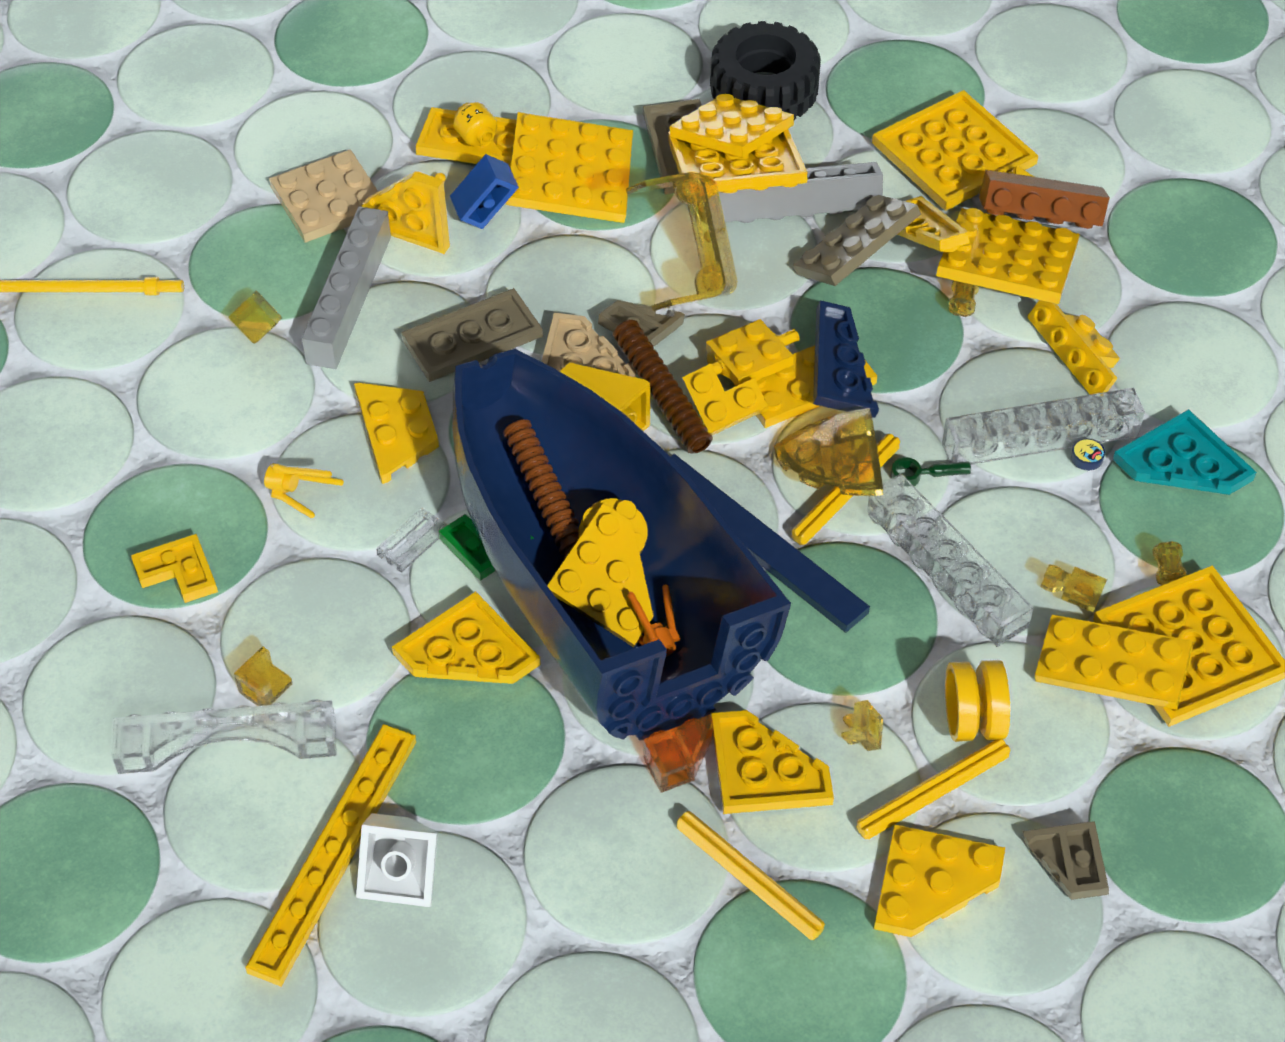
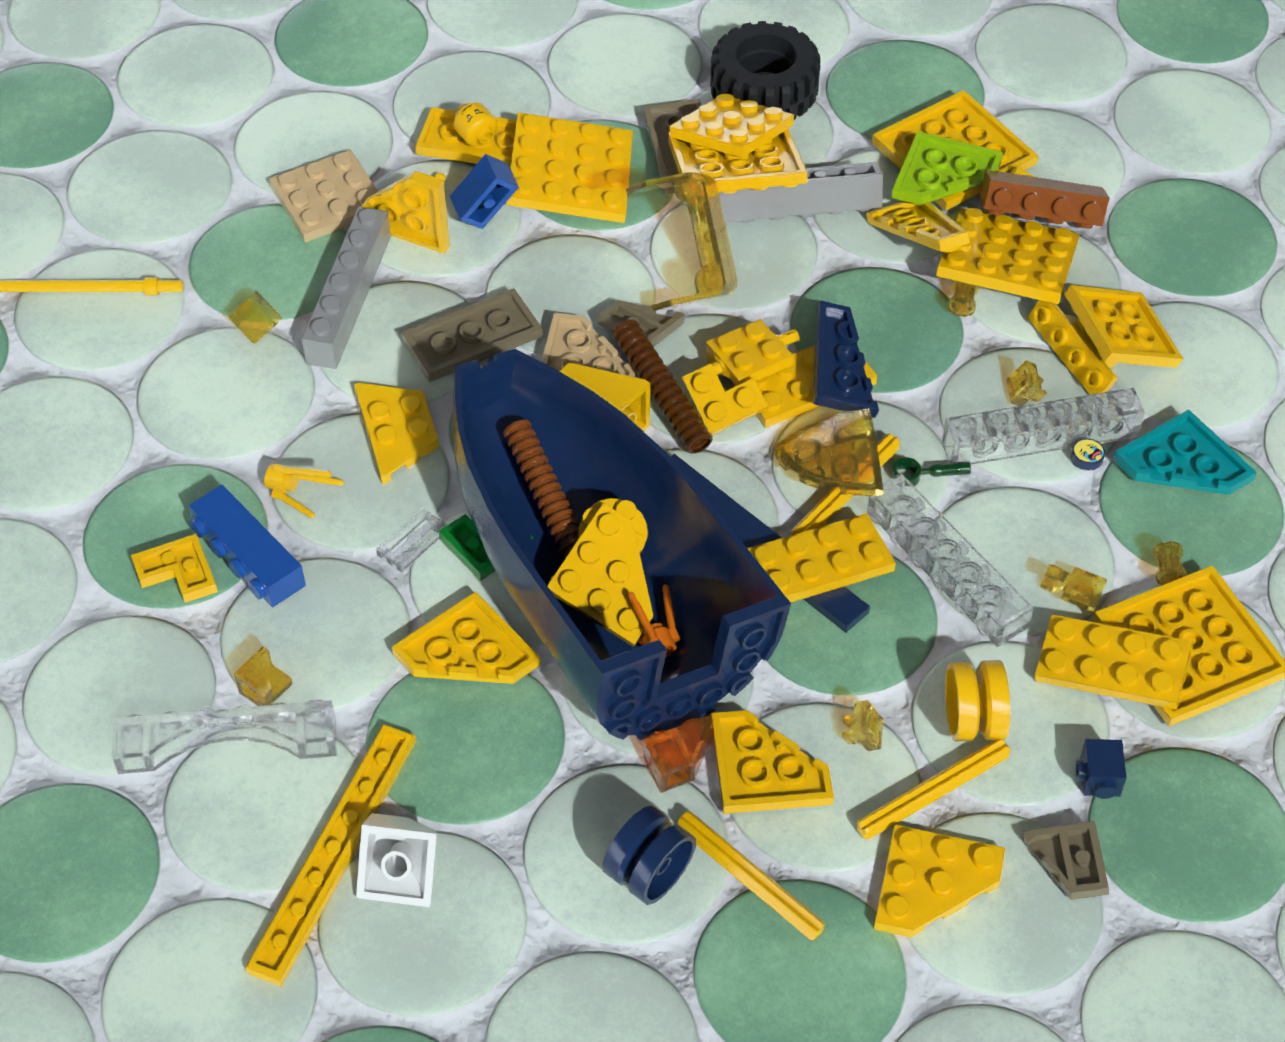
(246, 546): none -> blue brick
(649, 855): none -> dark blue wheel
(825, 557): none -> yellow plate
(856, 239): dark tan plate -> none
(942, 168): none -> lime plate
(1025, 384): none -> clear yellow tile
(1102, 768): none -> dark blue brick
(1123, 326): none -> yellow plate

